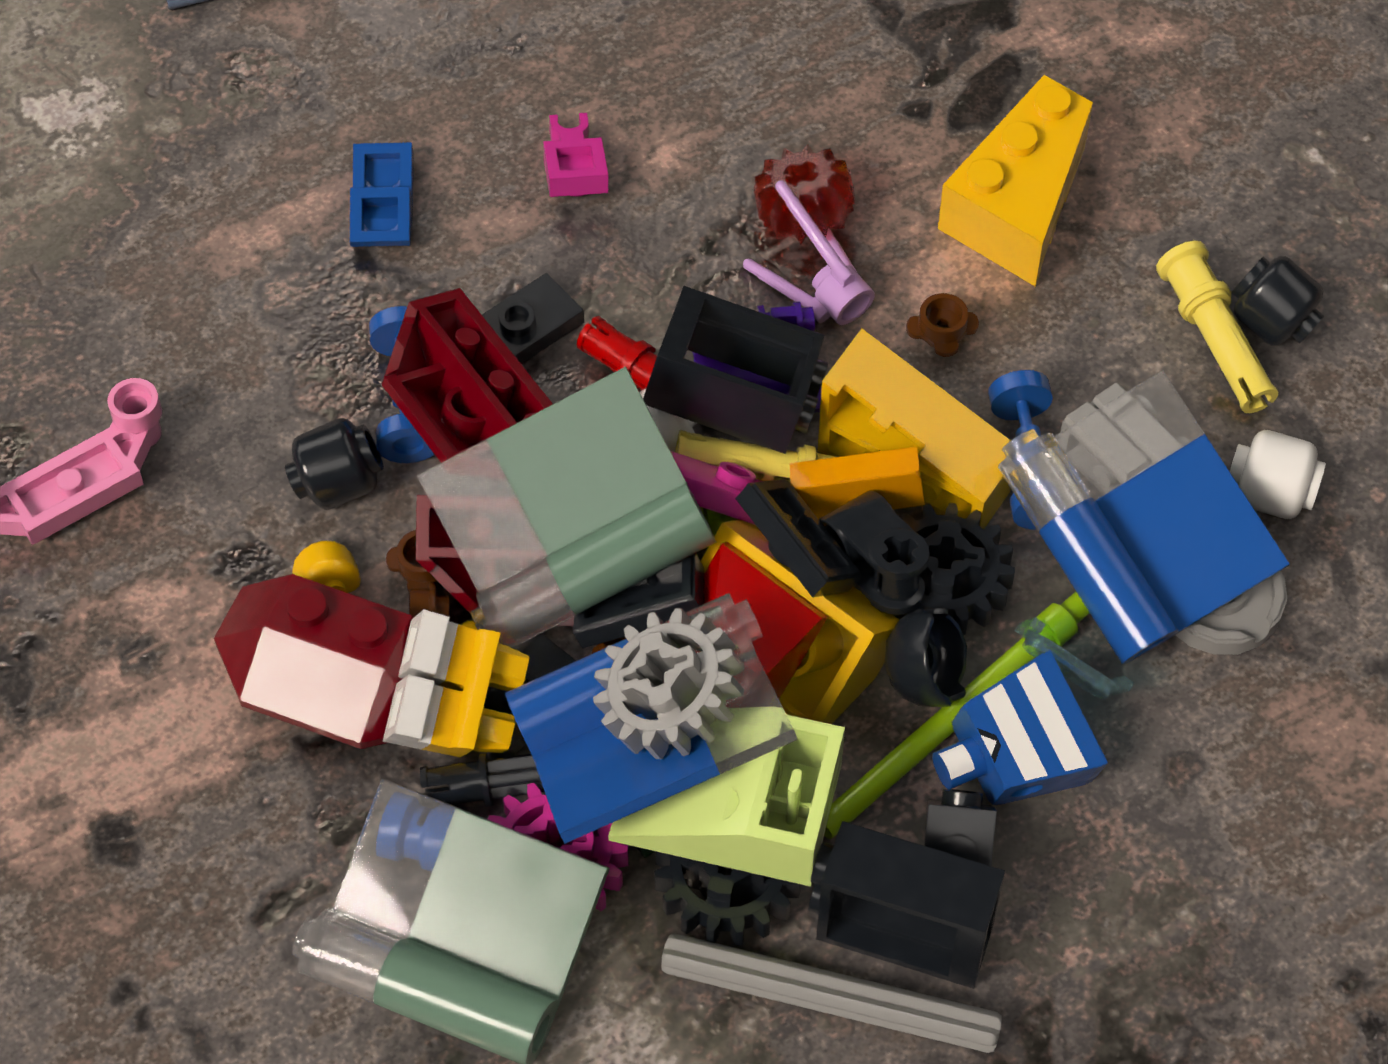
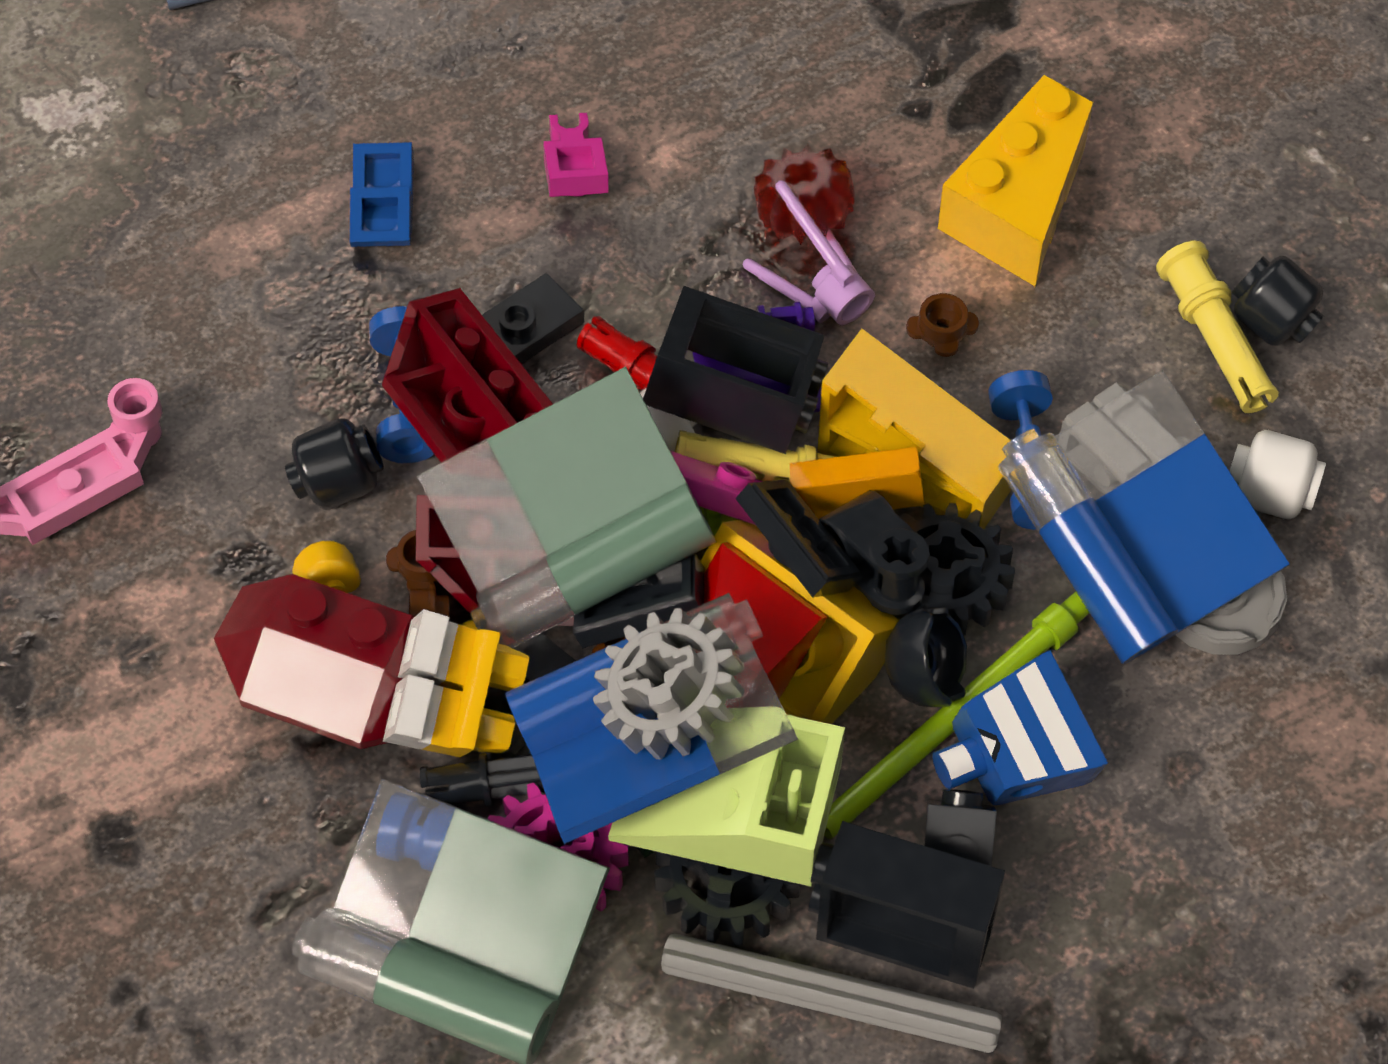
(1071, 666): clear light blue piece -> none

